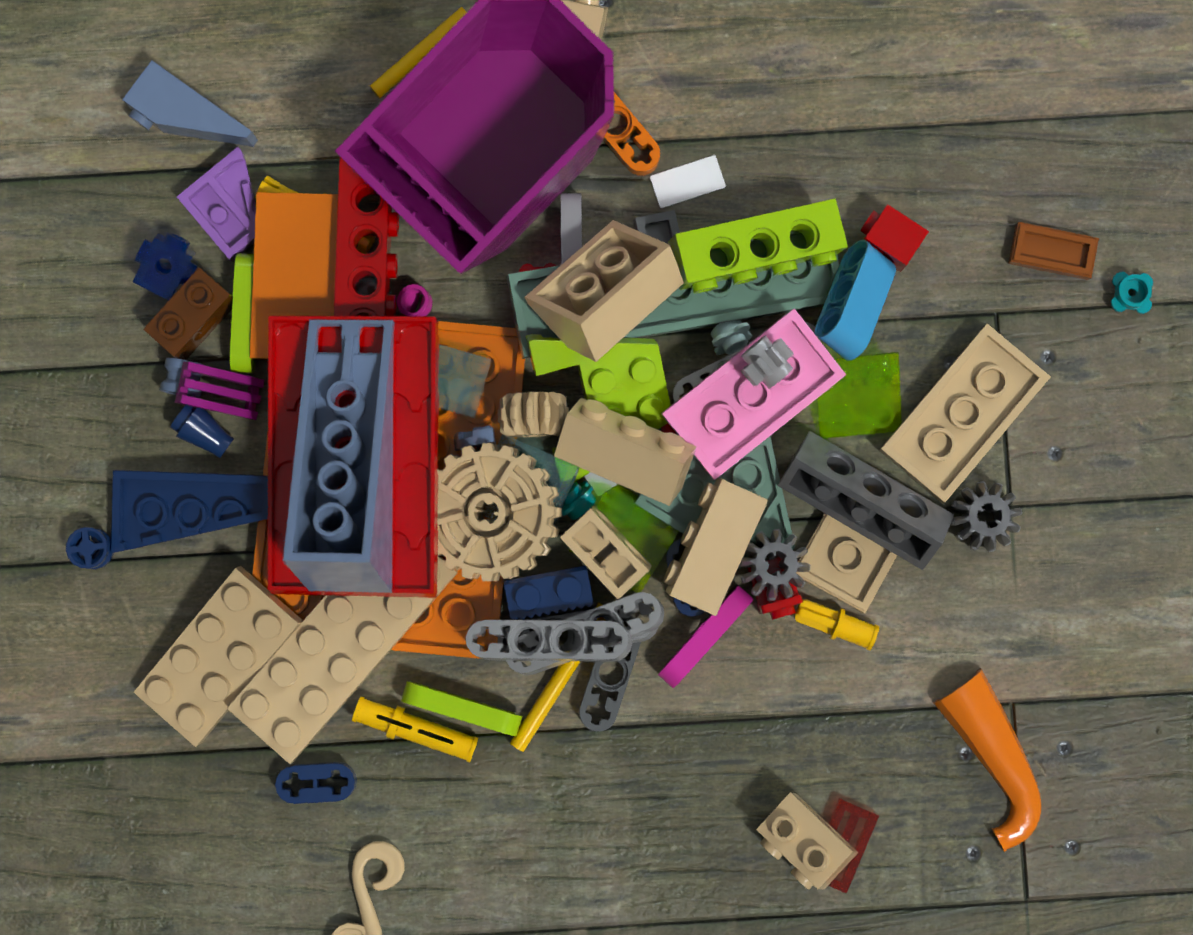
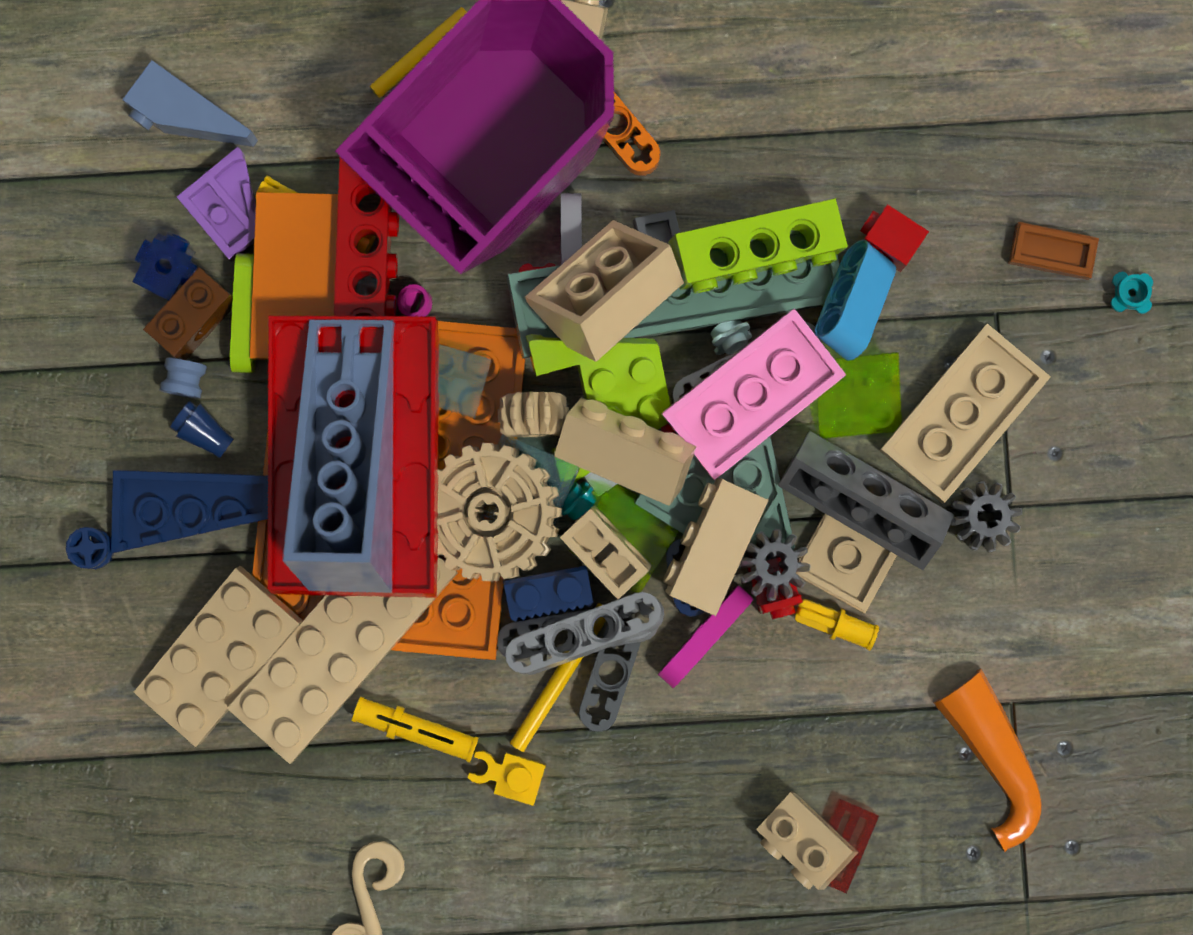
(251, 397): magenta tile -> none
(316, 793): dark blue beam -> none
(461, 708): lime beam -> none
(474, 438): sand blue tile -> none
(515, 778): none -> yellow plate
(548, 644): light grey beam -> none
(687, 181): white sticker -> none
(767, 362): light grey gear -> none

